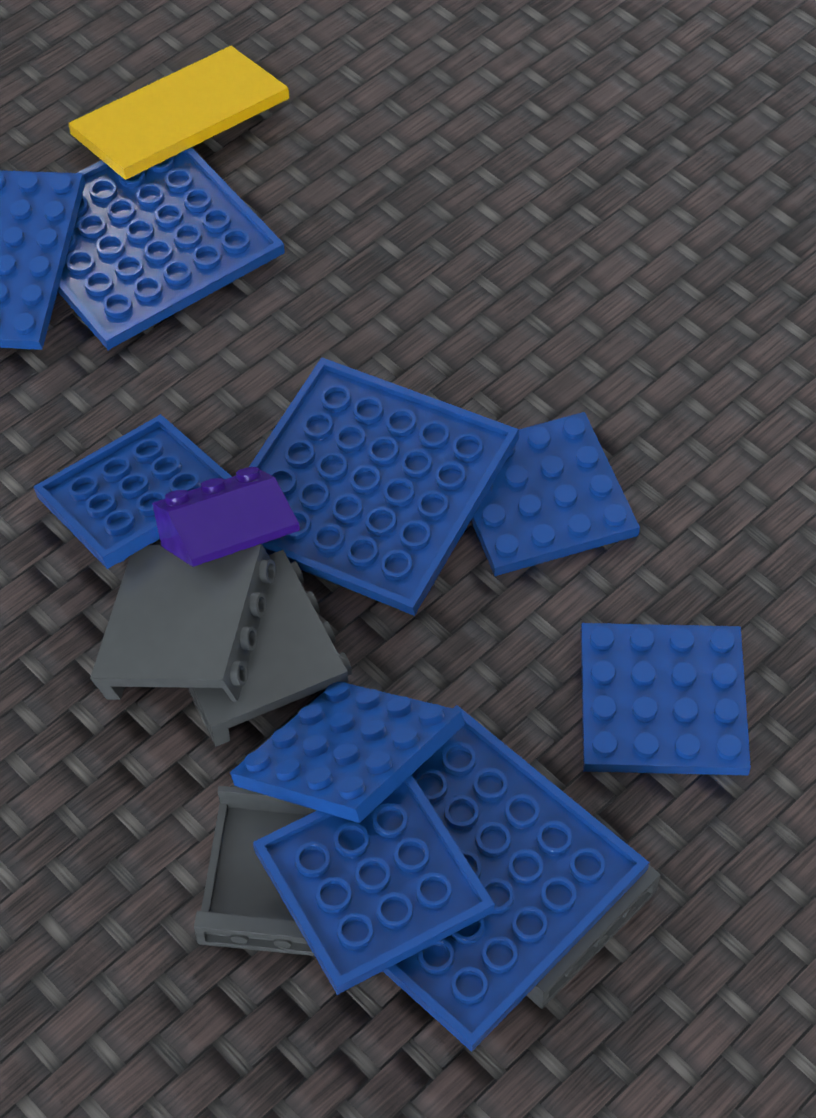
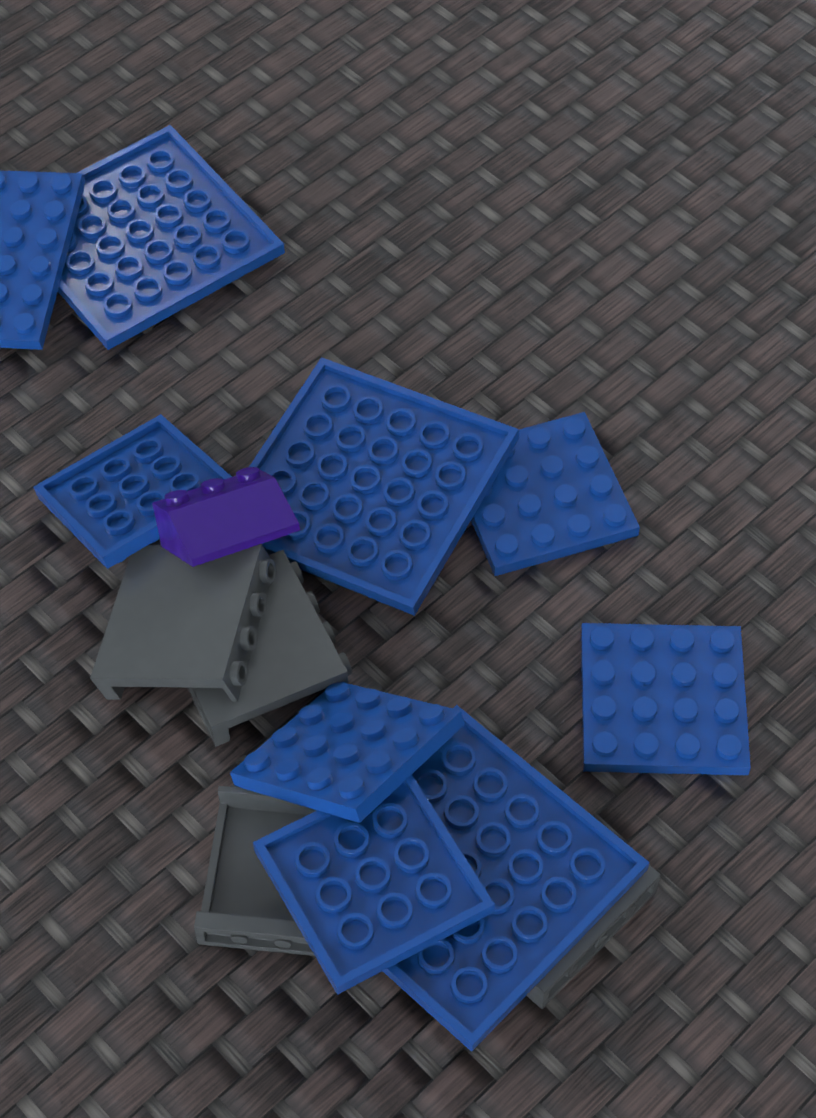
(178, 111): yellow tile -> none

